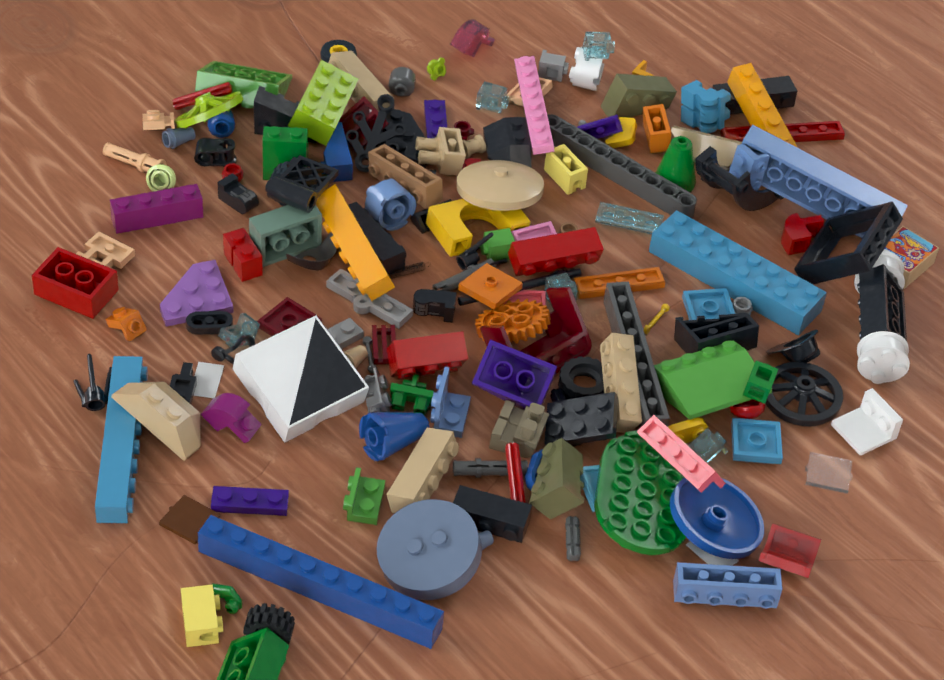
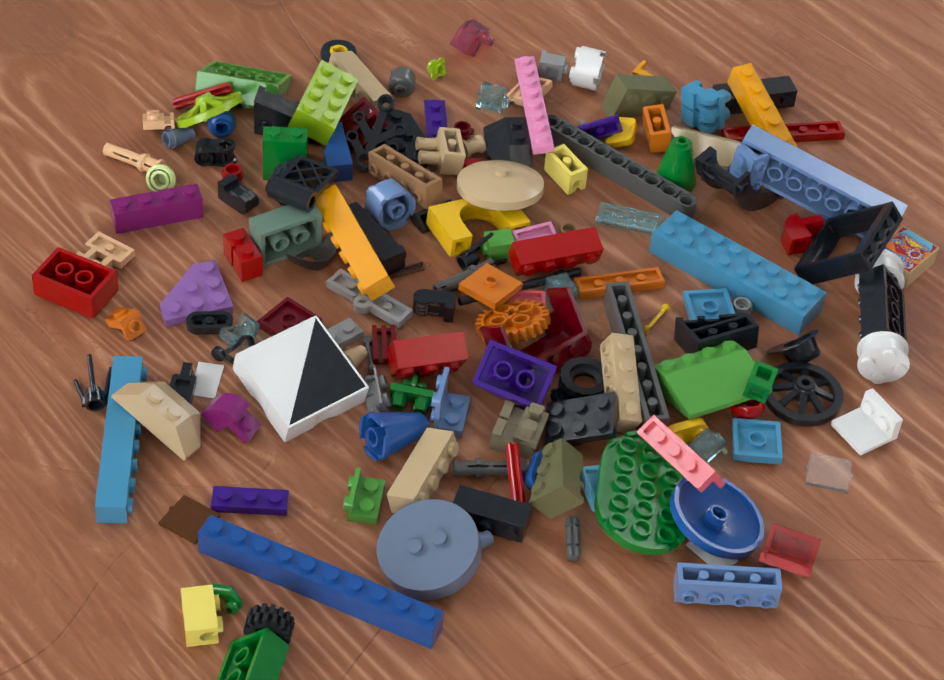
(597, 45): clear light blue brick -> none

